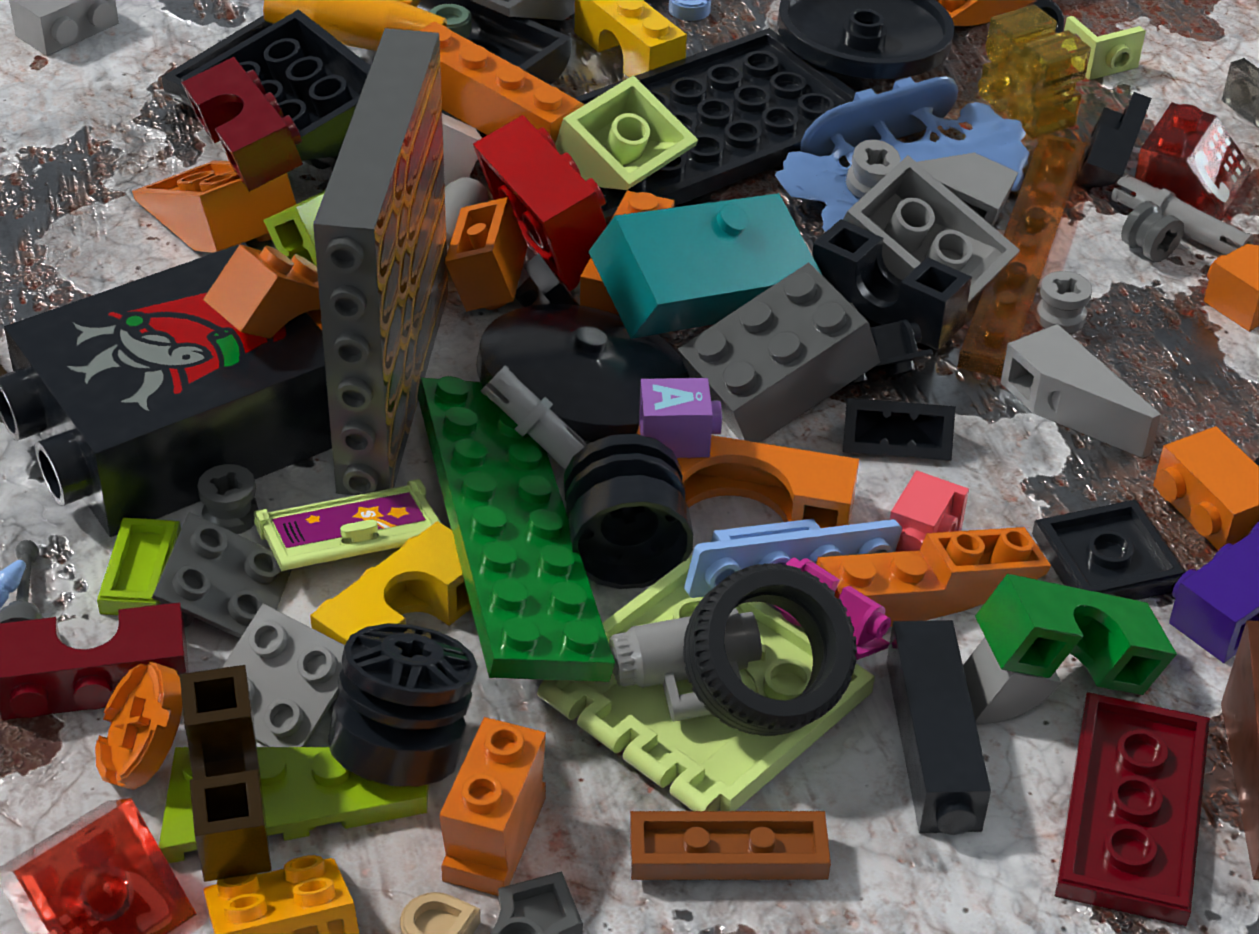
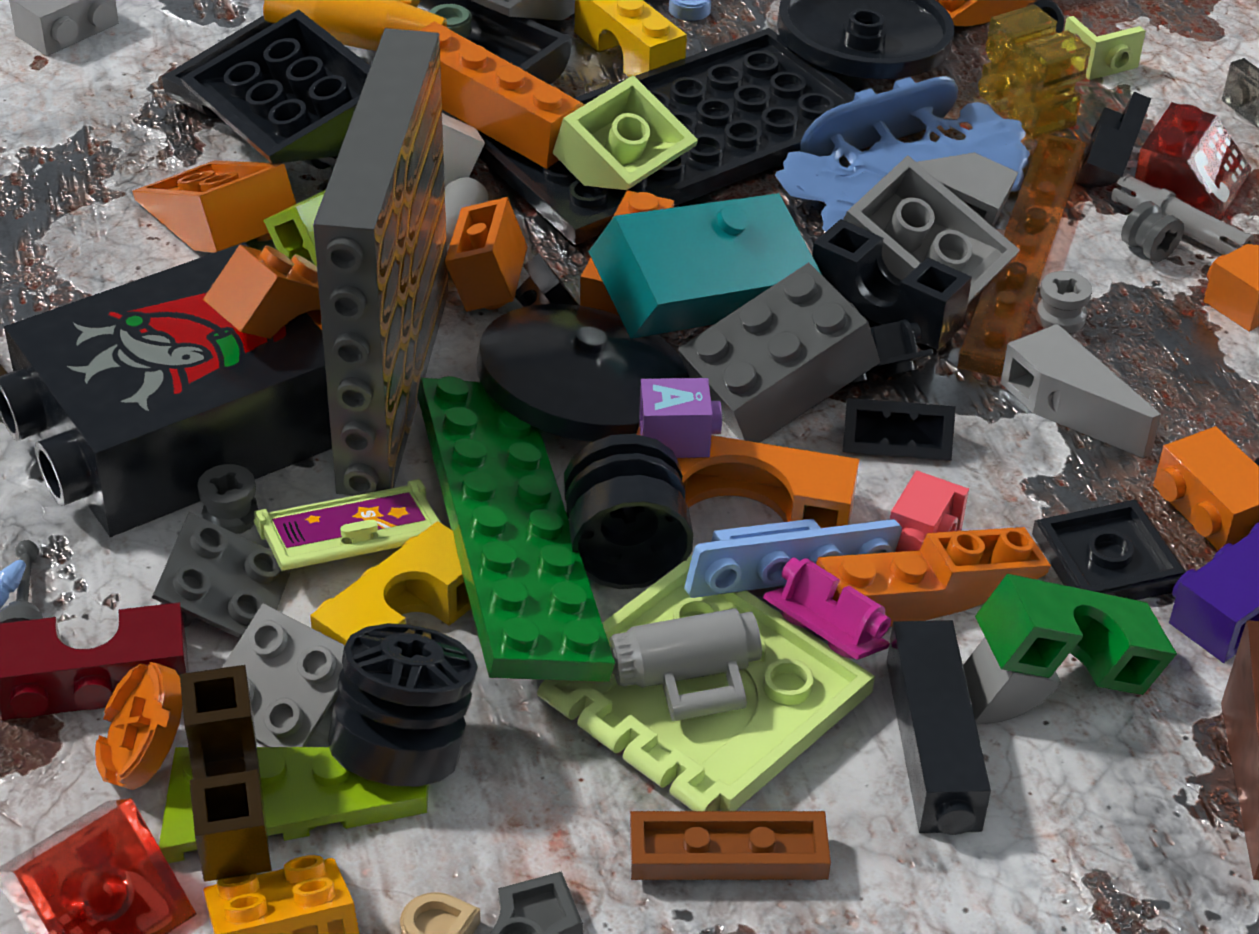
(136, 564): lime tile -> none
(246, 121): dark red arch -> none
(493, 806): orange hips -> none
(533, 416): light grey pin -> none
(549, 197): red slope -> none
(819, 615): black tyre -> none
(869, 165): light grey wheel -> none
(1134, 809): dark red tile -> none

